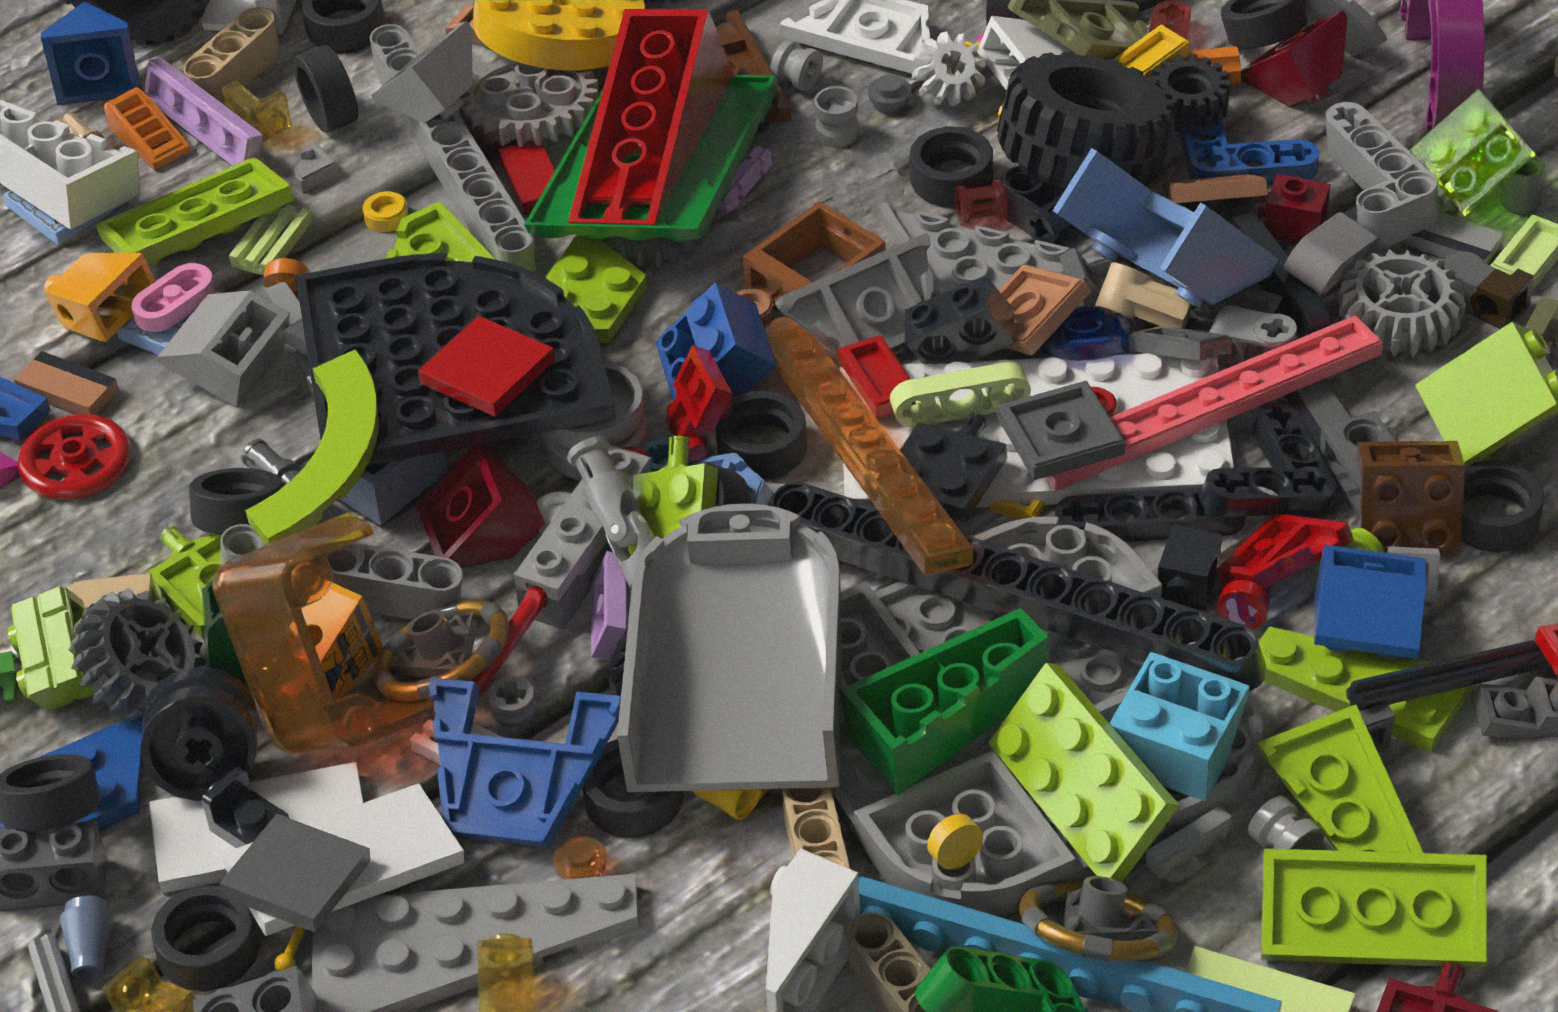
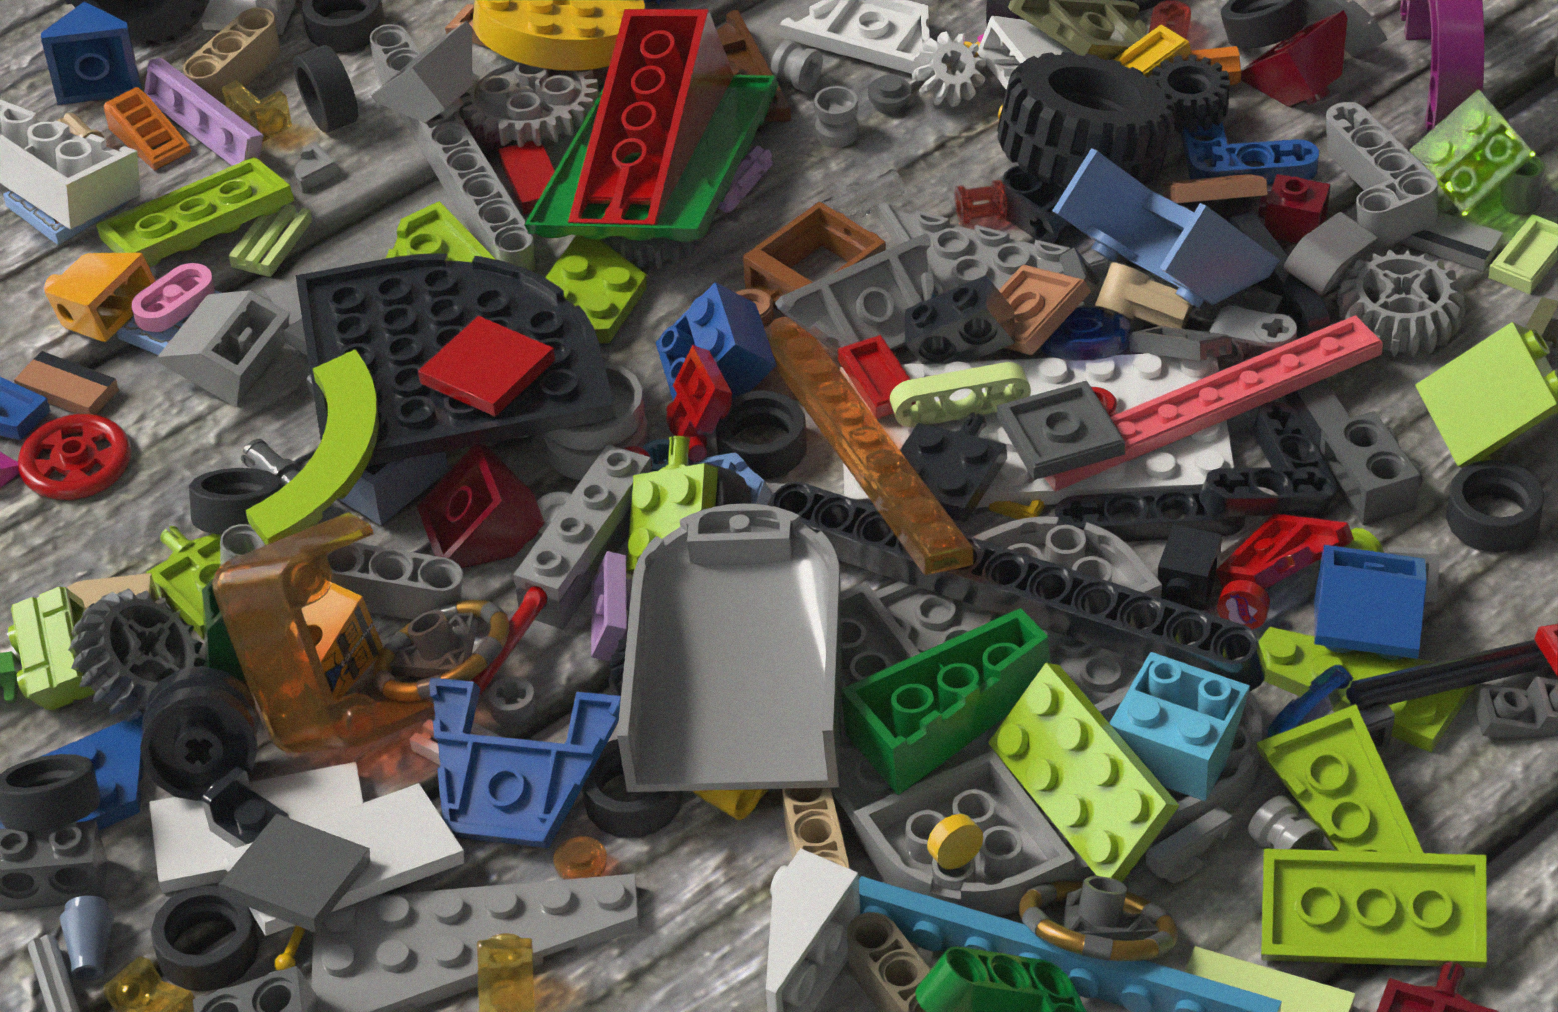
(284, 271): orange tile -> none
(384, 211): yellow tile -> none
(612, 502): light grey piece -> none
(949, 144): black tyre -> none
(1317, 702): none -> tile
(1413, 493): reddish brown bracket -> none
(1489, 291): dark brown leg -> none

